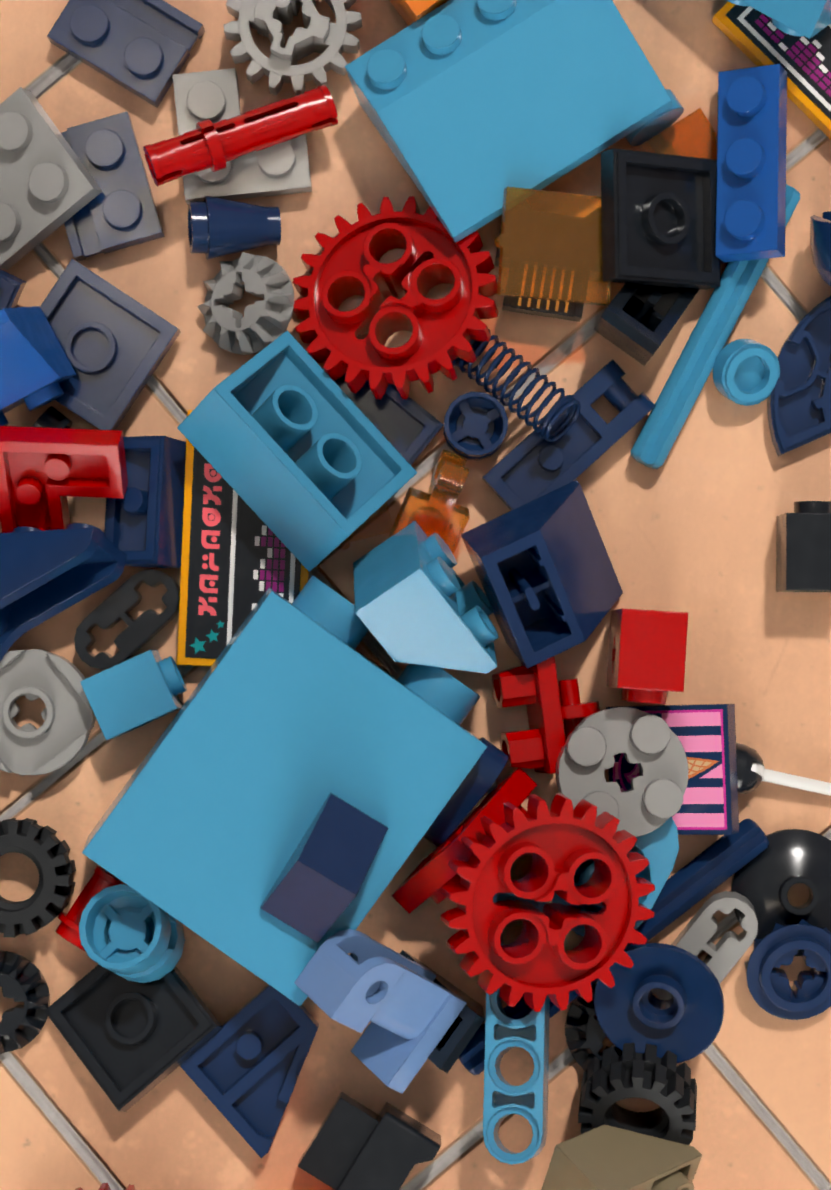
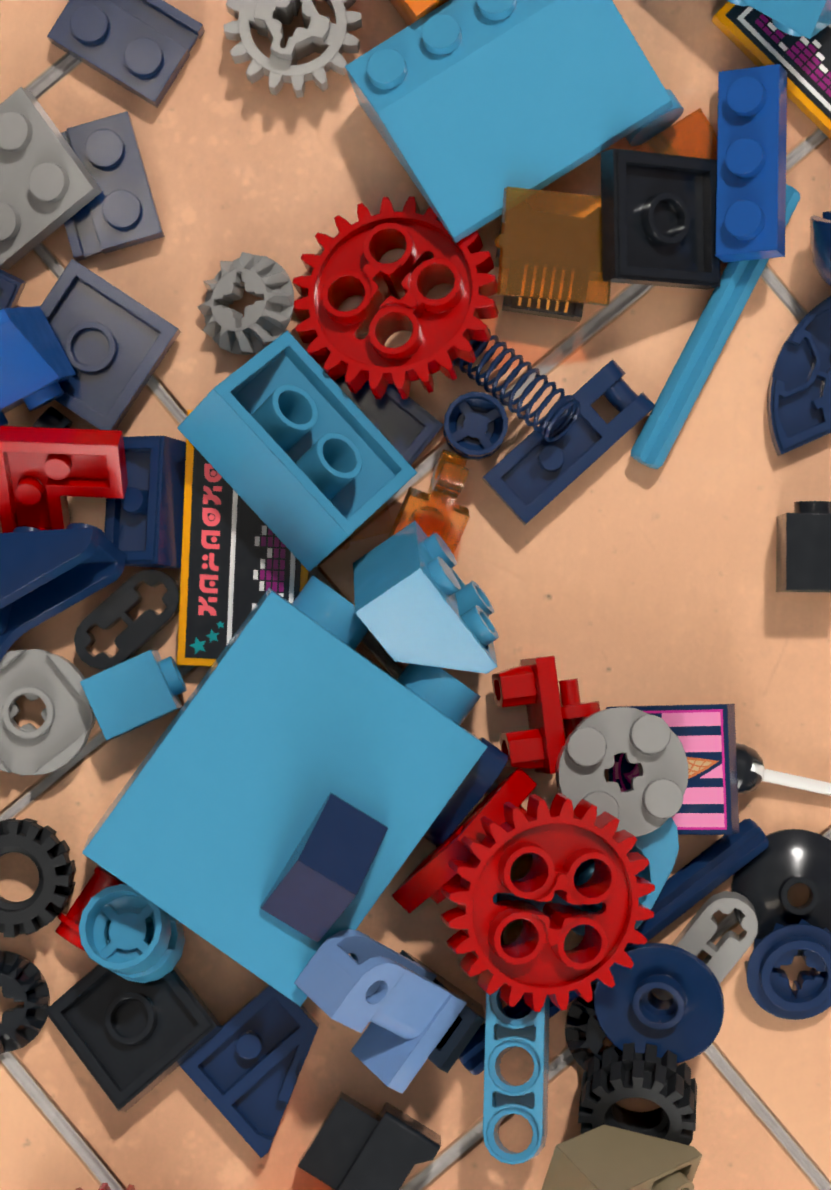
(228, 139): red pin -> none
(229, 226): dark blue cone -> none
(262, 173): light grey plate -> none
(545, 573): dark blue slope -> none
(643, 317): black slope -> none
(647, 654): red brick -> none
(746, 372): dark azure tile -> none

